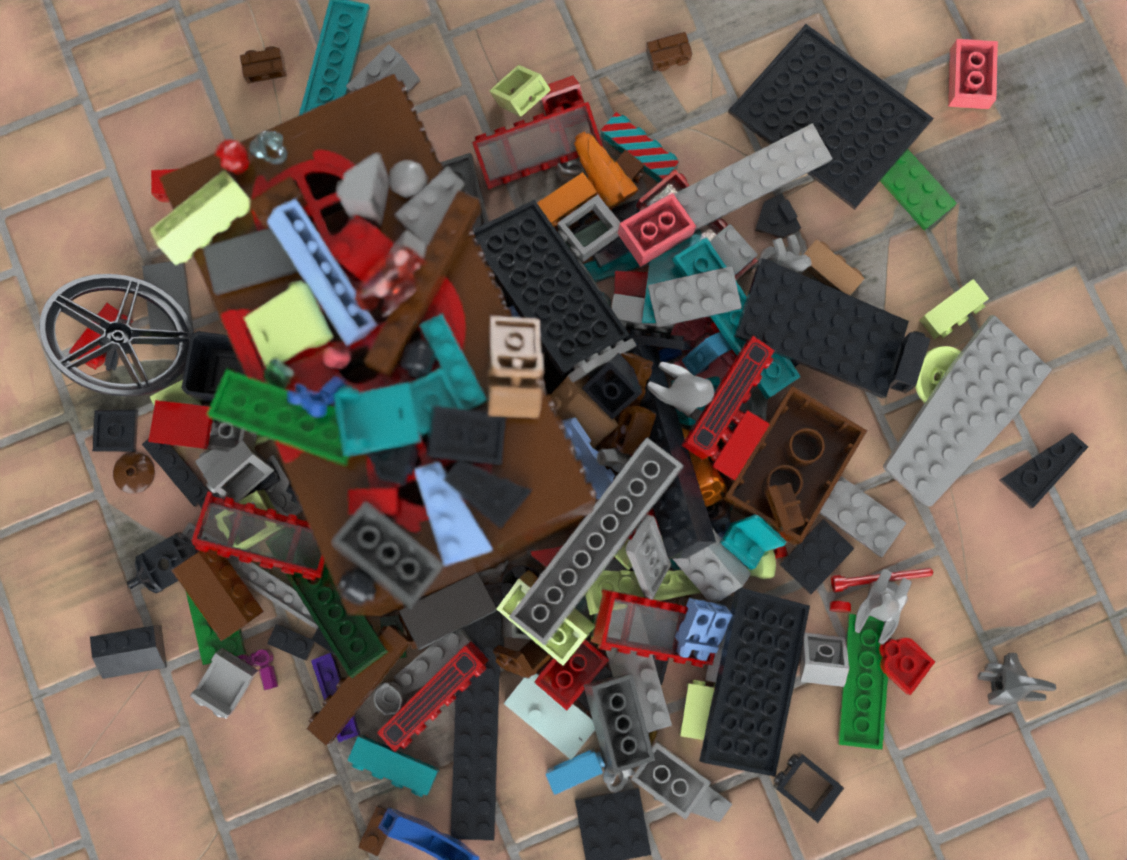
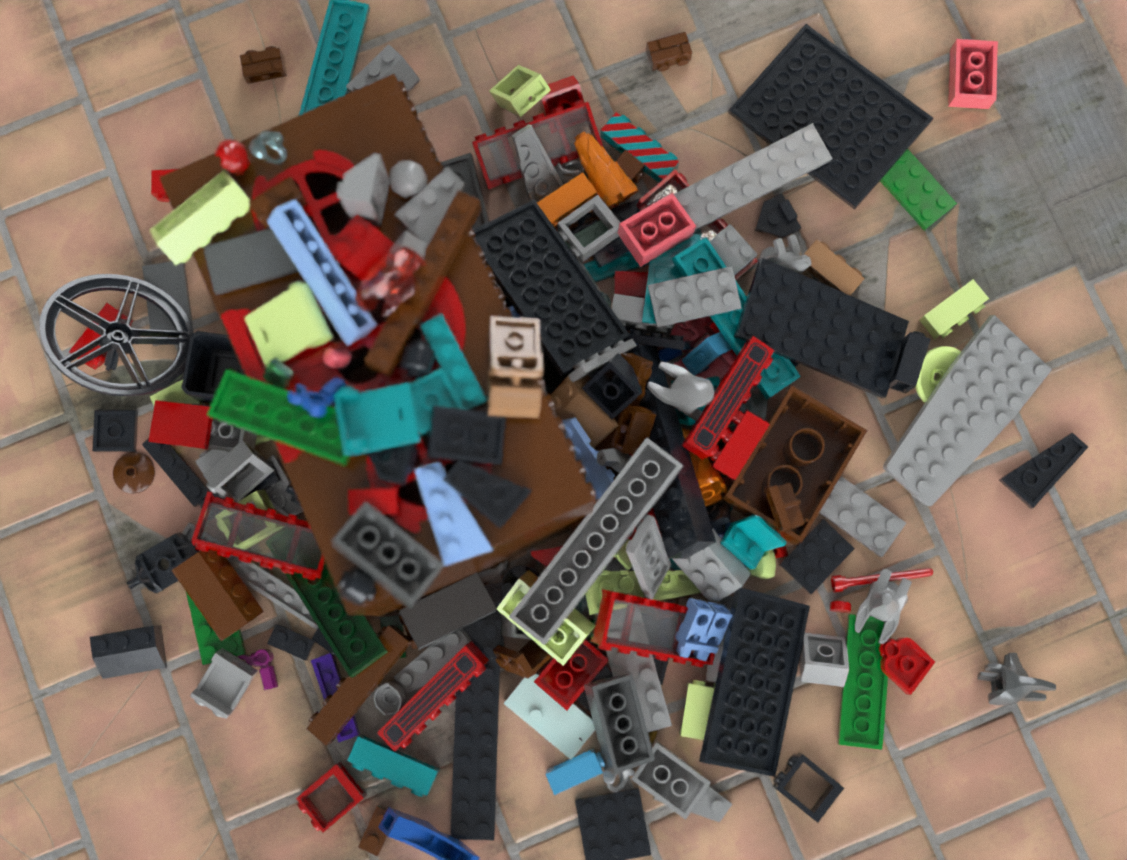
(350, 785): none -> red window
(536, 167): none -> light grey wing

